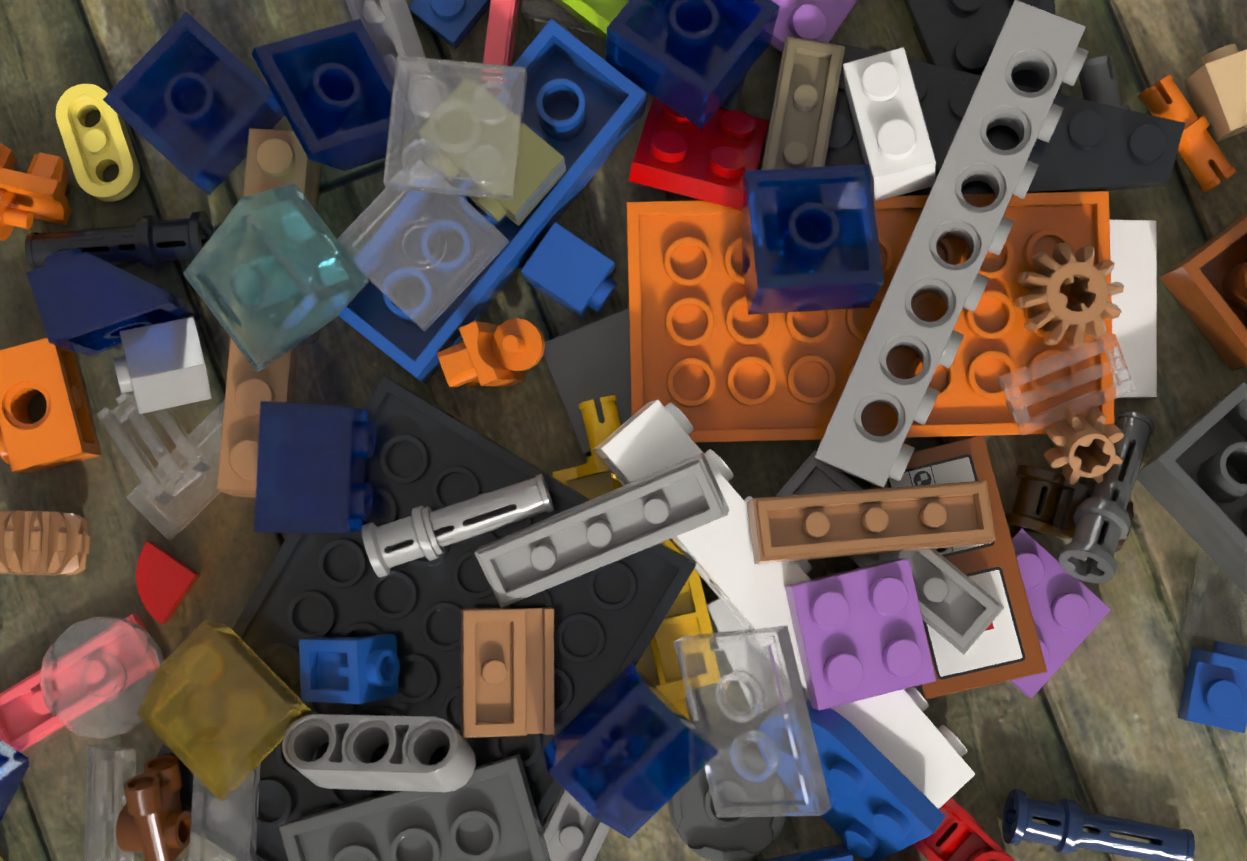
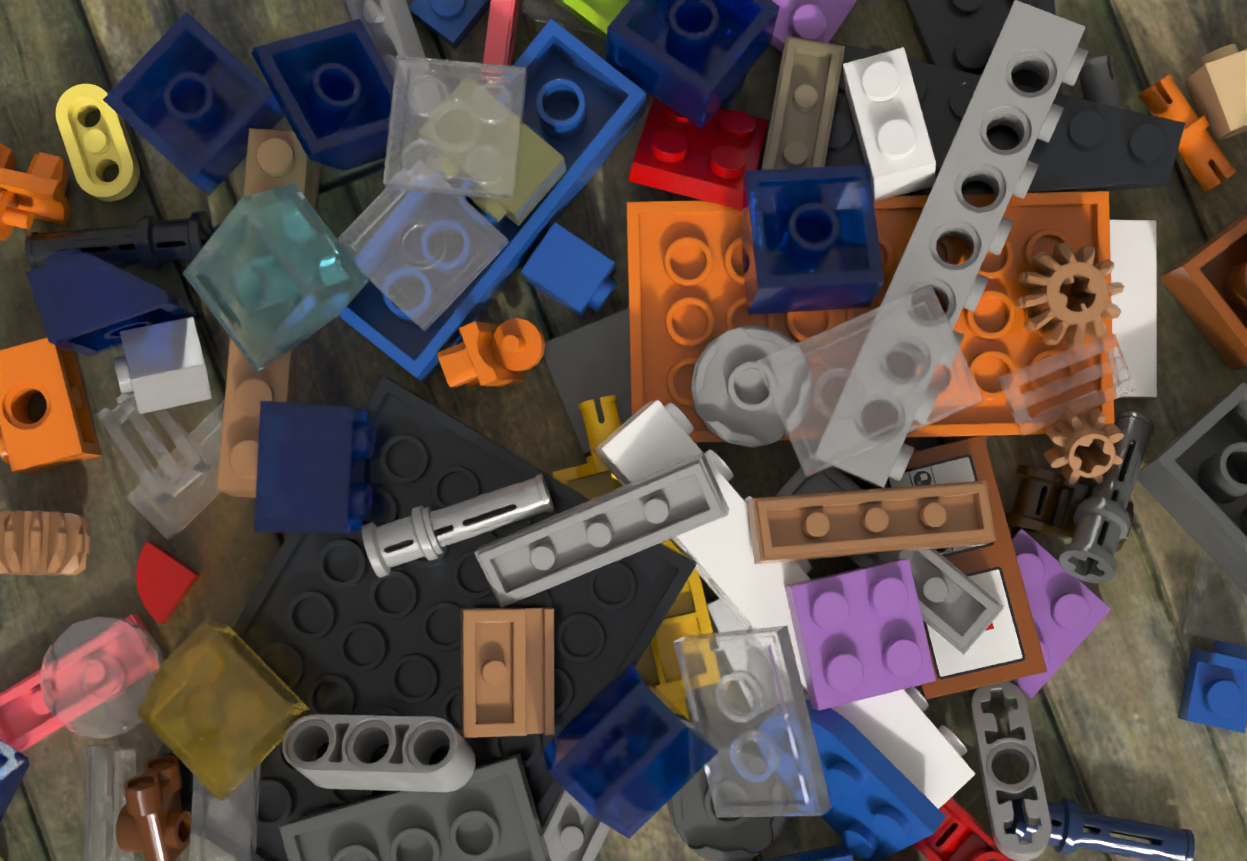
(348, 669): blue bracket -> none
(731, 390): none -> light grey tile
(869, 381): none -> clear tile
(1001, 816): none -> light grey beam

